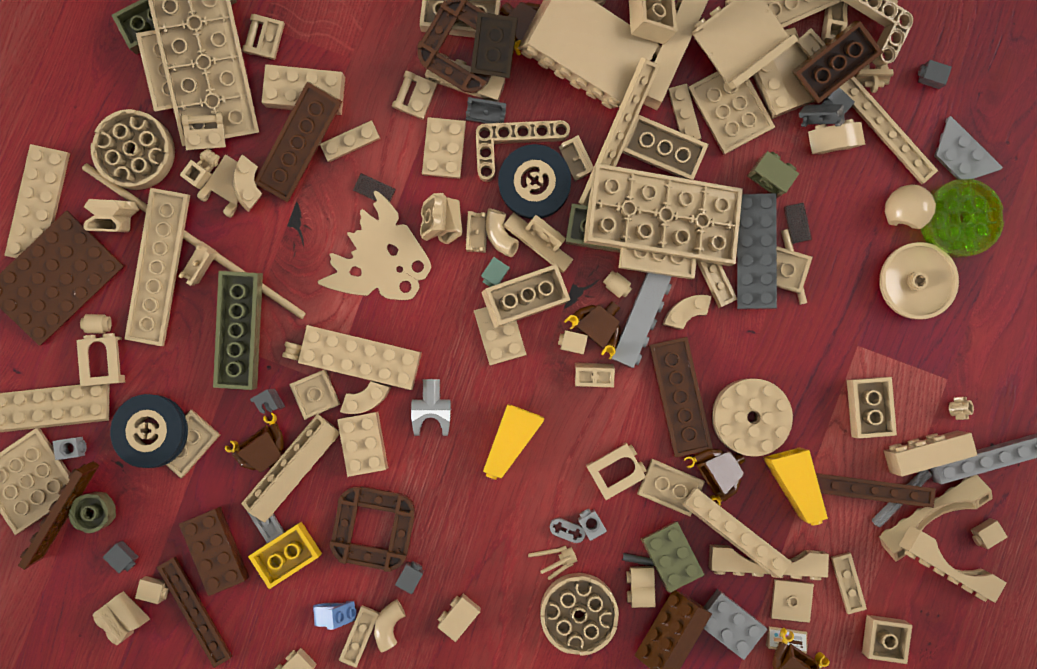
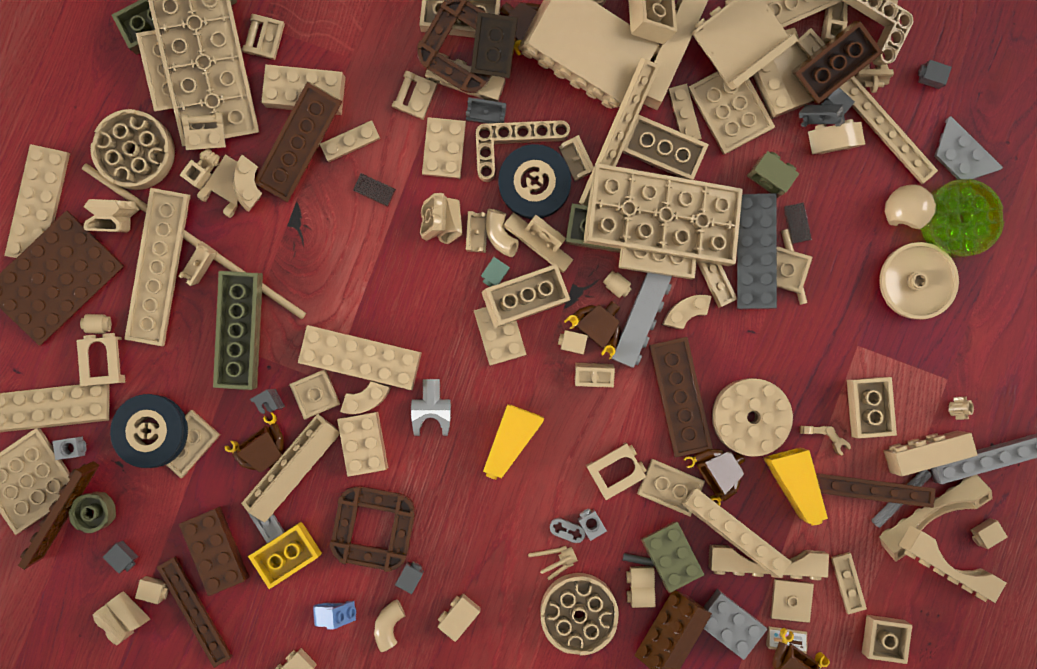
(292, 351): tan wheel -> none
(359, 636): tan plate -> none
(375, 261): tan piece -> none
(829, 431): none -> tan piece

